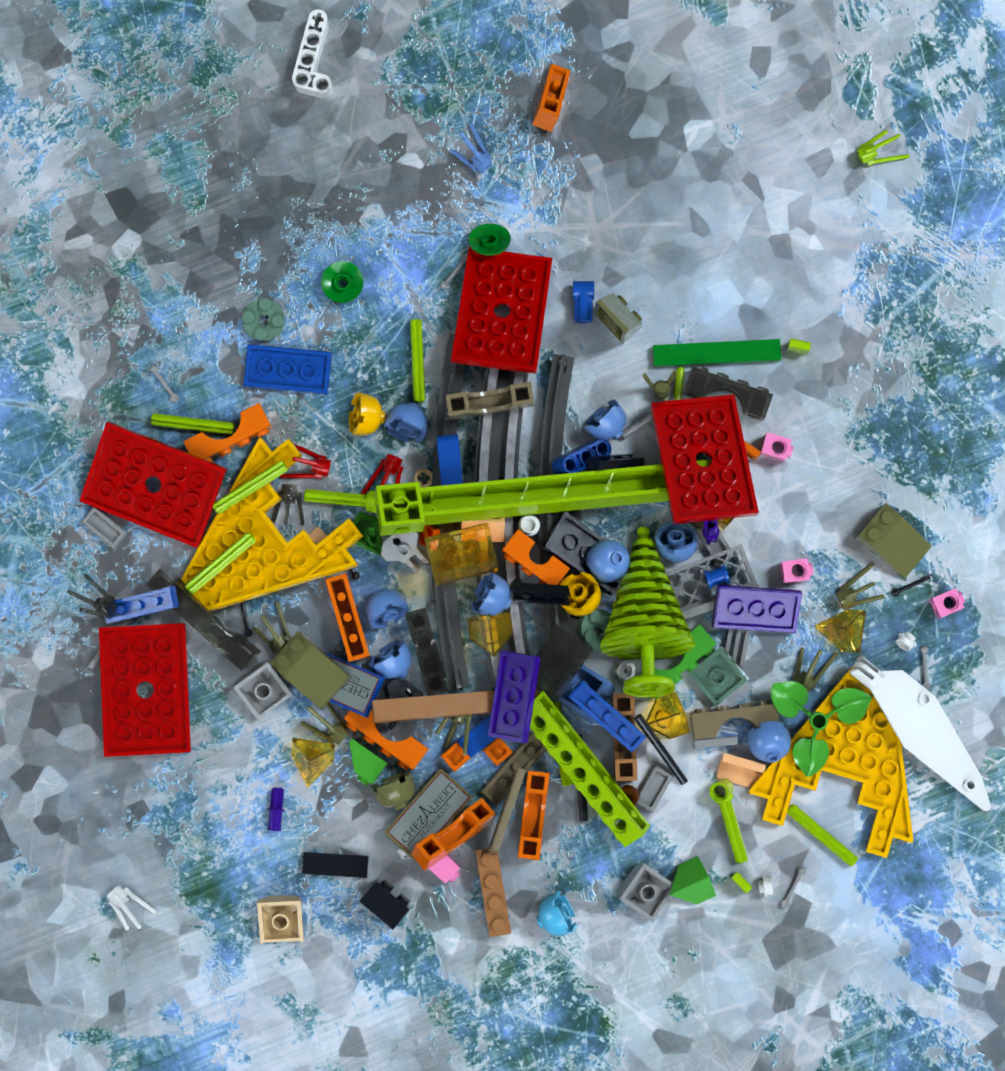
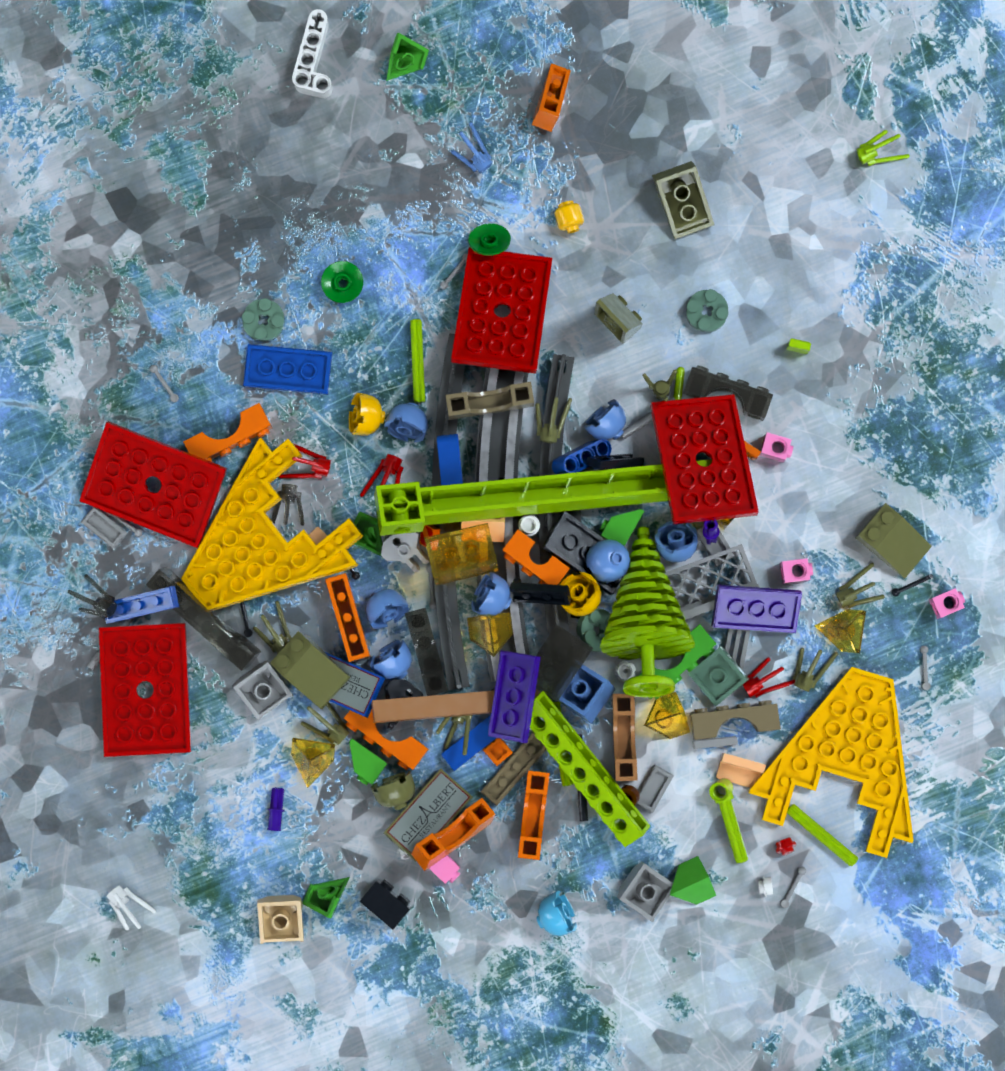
(137, 532): none -> light grey hinge
(193, 424): lime axle -> none
(220, 562): lime axle -> none
(250, 487): lime axle -> none
(325, 896): none -> bright green slope
(335, 864): black tile -> none
(342, 498): lime axle -> none
(405, 57): none -> bright green slope
(428, 474): tan bush -> none
(454, 757): orange tile -> none
(493, 893): medium nougat arch -> none
(506, 811): dark tan tile -> none
(551, 432): none -> olive plant
(569, 216): none -> yellow head
(583, 301): blue piece -> none
(606, 716): blue tile -> none
(621, 526): none -> bright green slope
(660, 749): black bar -> none
(683, 199): none -> olive slope
(704, 322): none -> sand green plate
(716, 576): blue bush -> none
(717, 353): green tile -> none
(741, 882): lime tile -> none
(754, 685): none -> red plant
(769, 741): medium blue cylinder -> none
(785, 846): none -> red plate
(788, 700): bright green plant -> none
(906, 641): white plate -> none
(923, 728): white wing -> none

